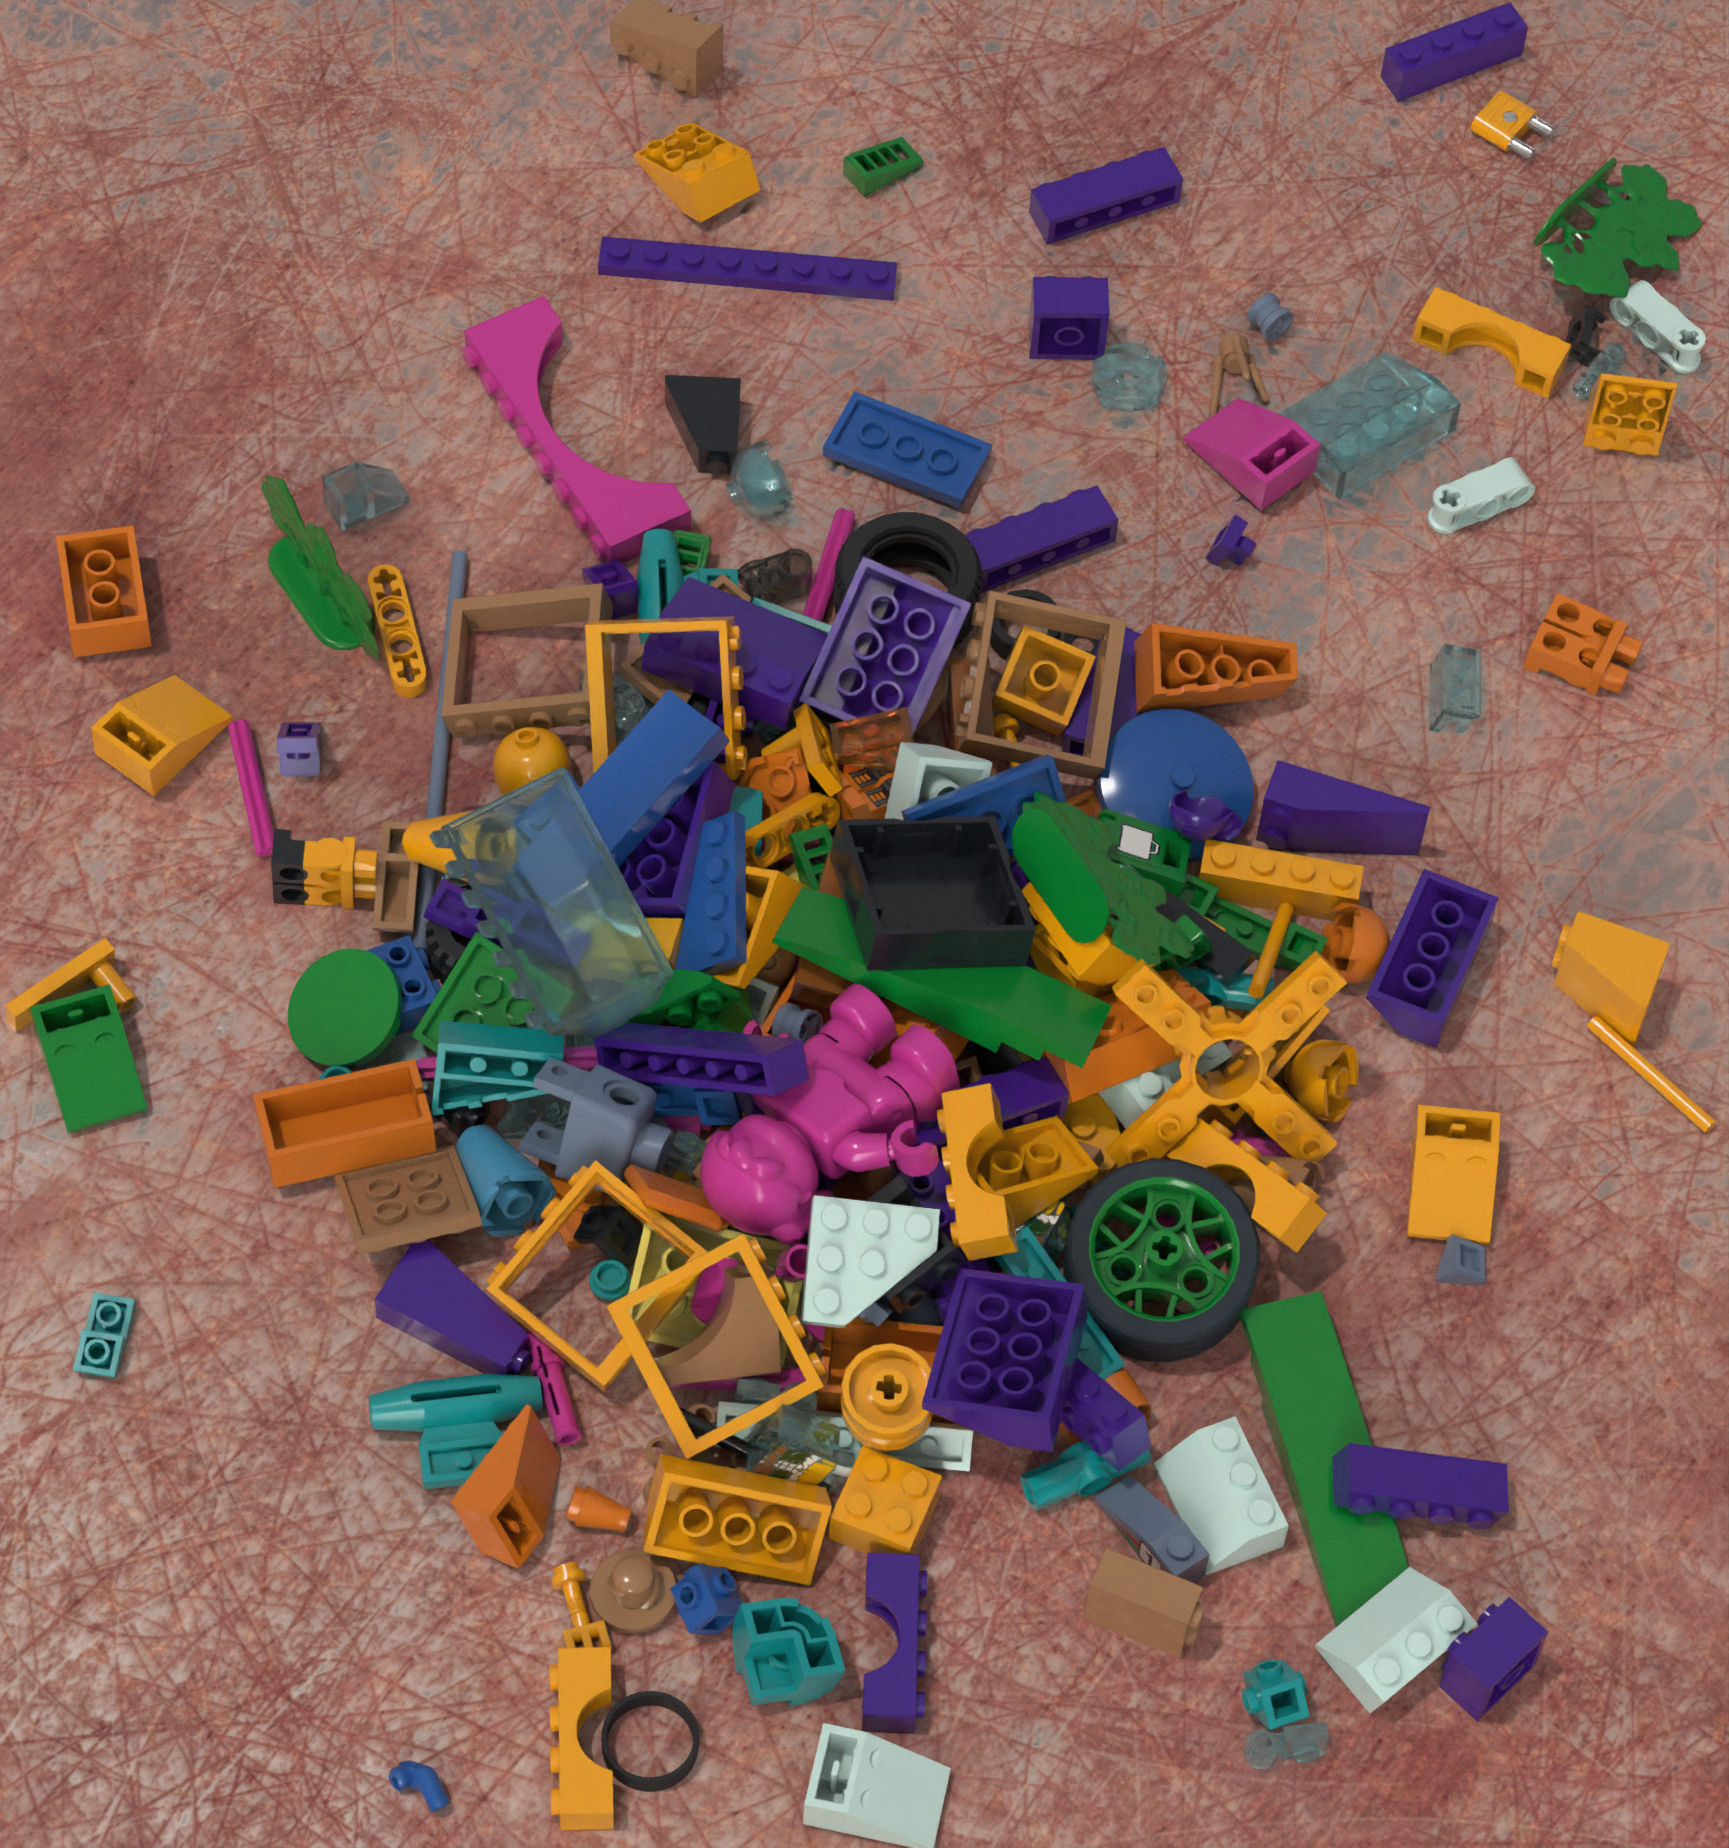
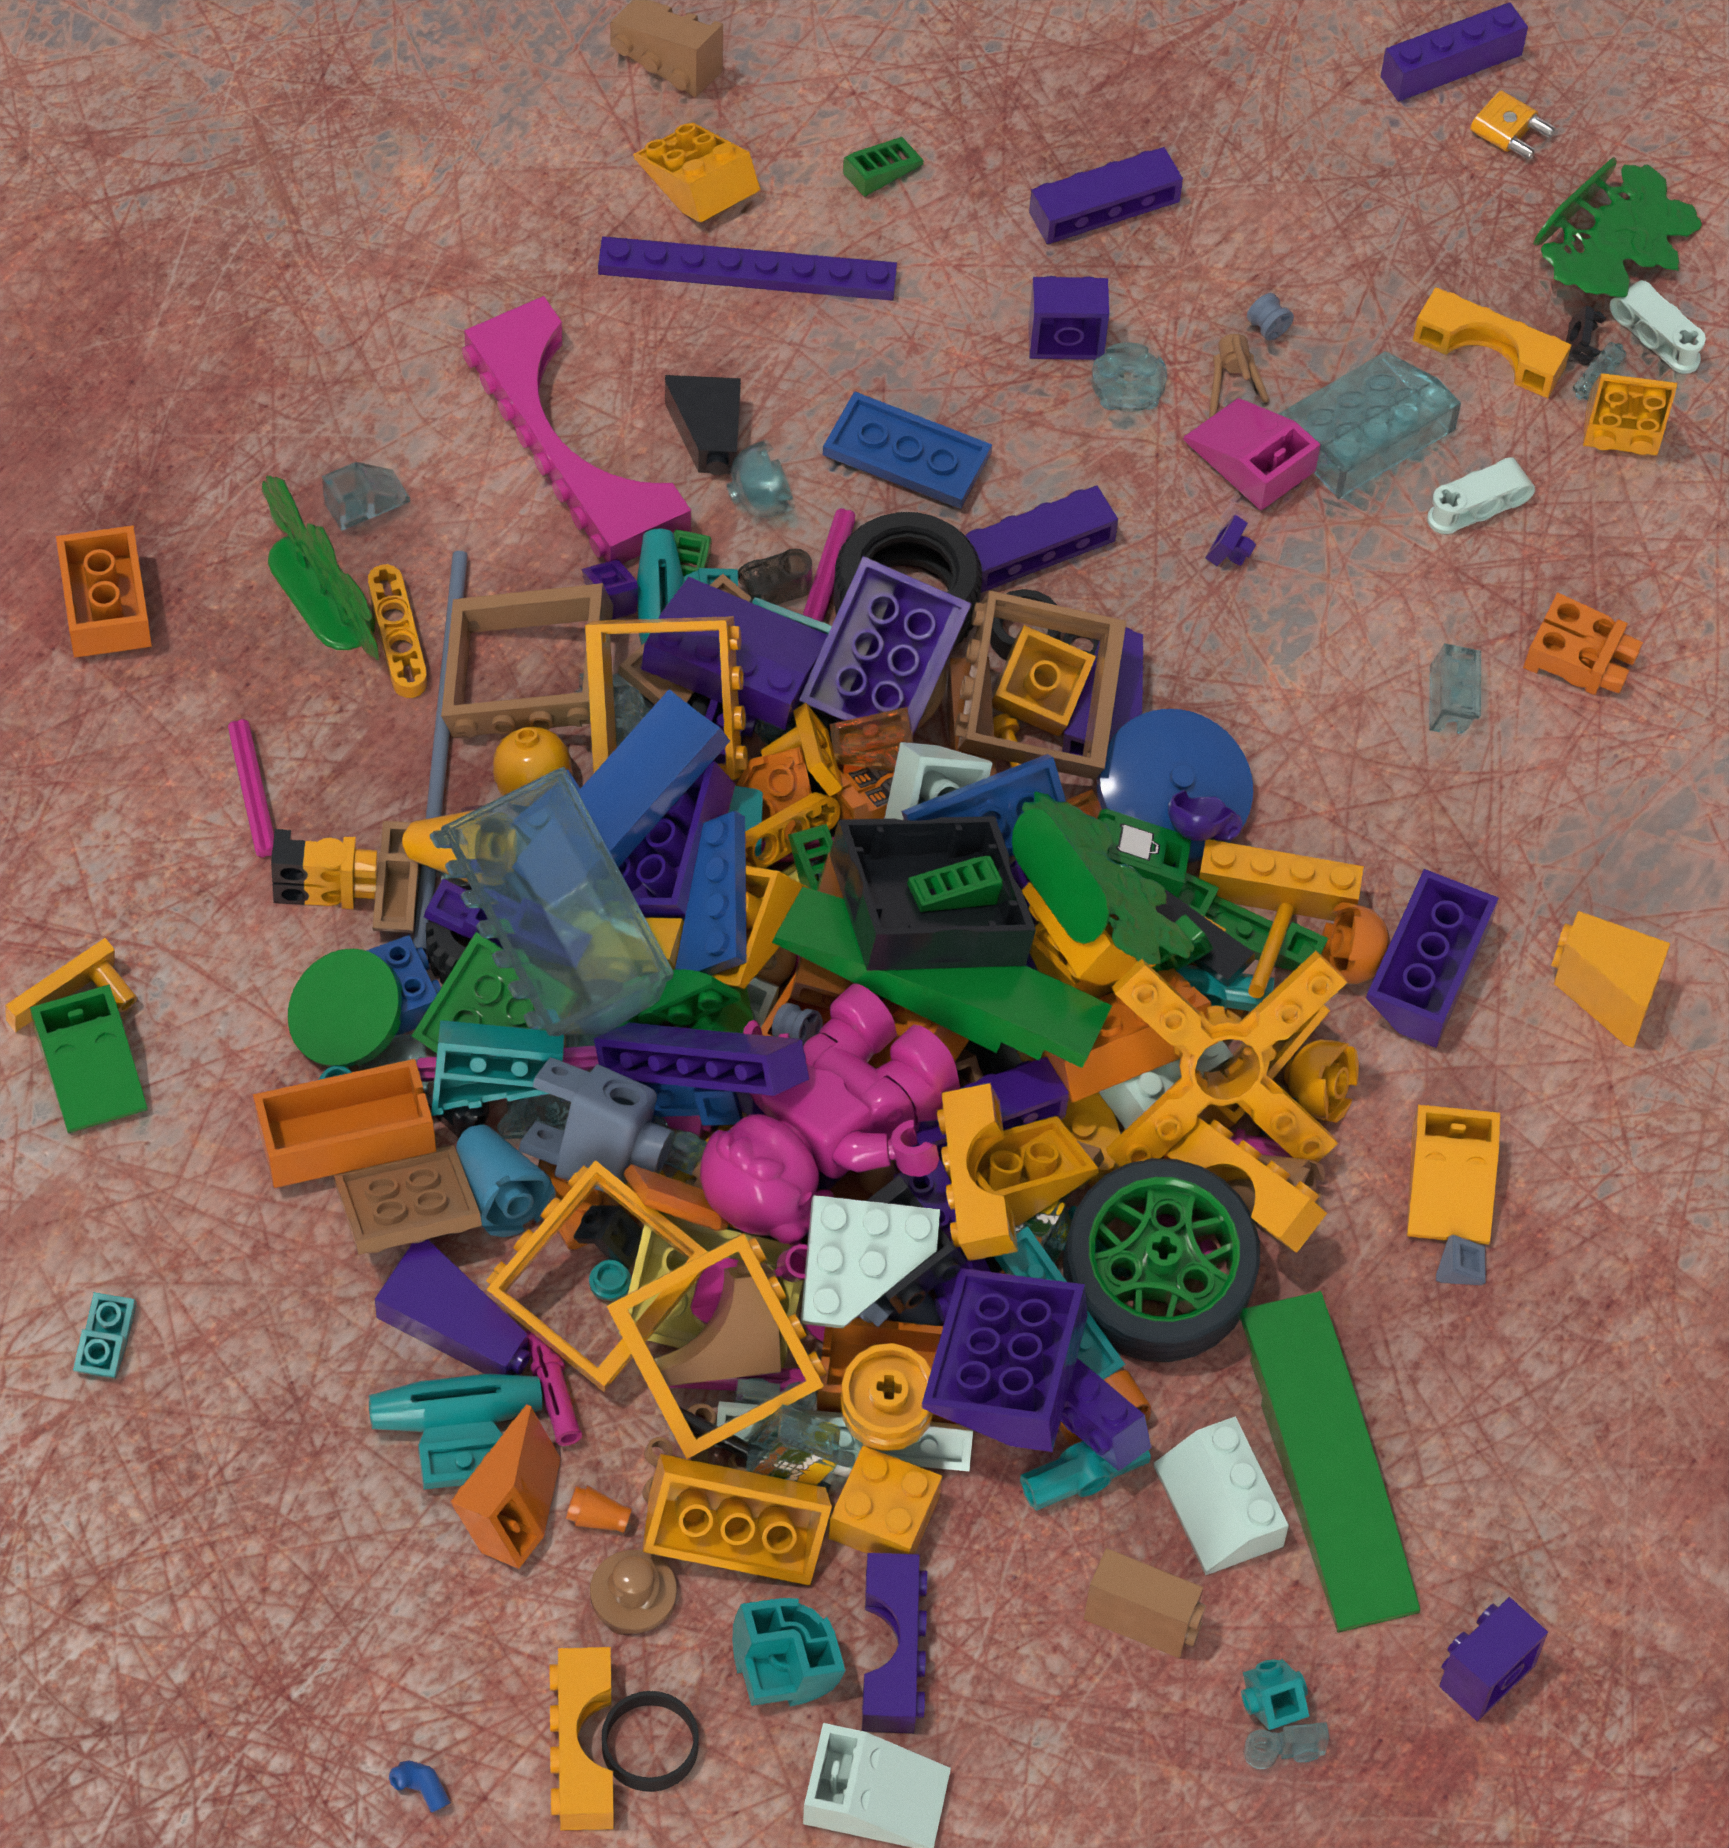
(157, 732): light orange slope -> none
(299, 748): slope -> none
(568, 1578): light orange hinge -> none
(707, 1599): blue brick -> none
(977, 874): none -> green slope
(1153, 1530): sand blue slope -> none
(1205, 668): orange wedge -> none
(1336, 816): dark purple slope -> none
(1394, 1637): light aqua slope -> none
(1420, 1485): dark purple brick -> none
(1651, 1074): light orange bar -> none

